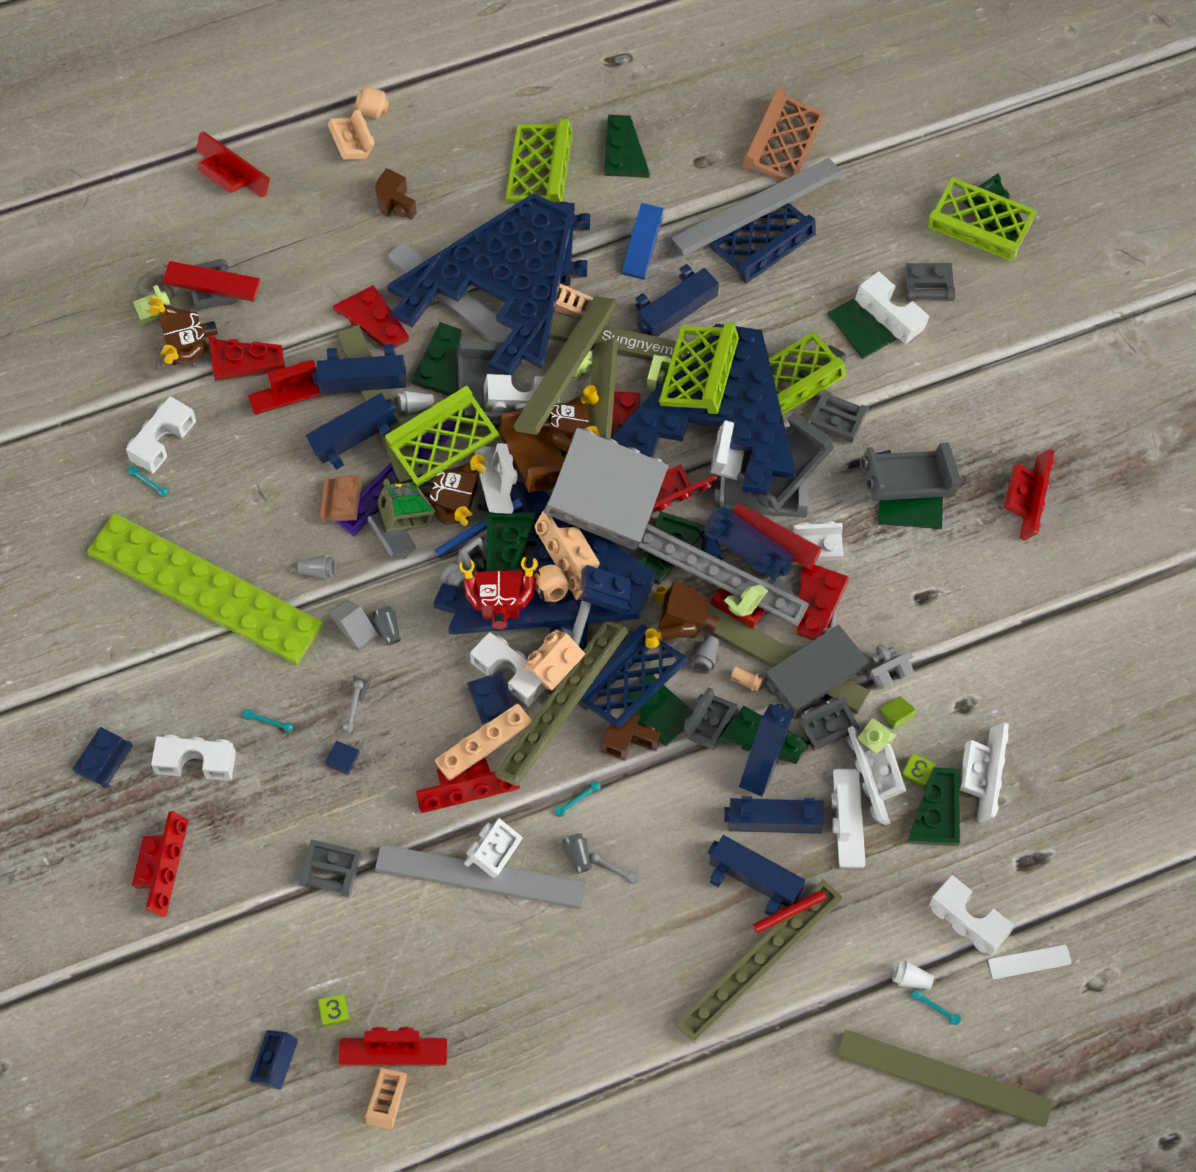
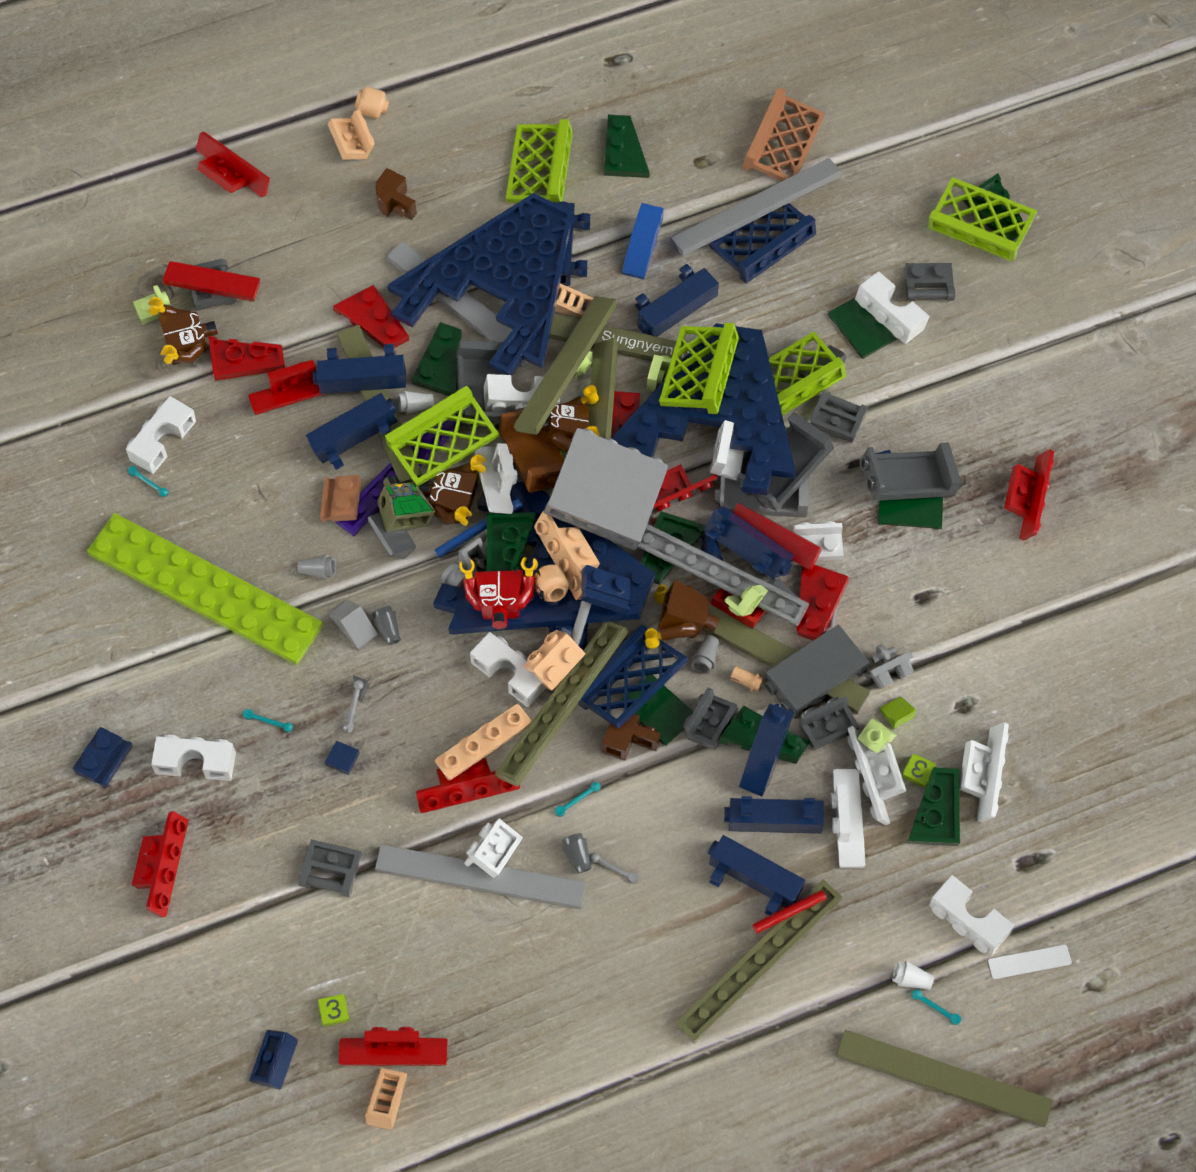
(490, 696): dark blue plate -> none

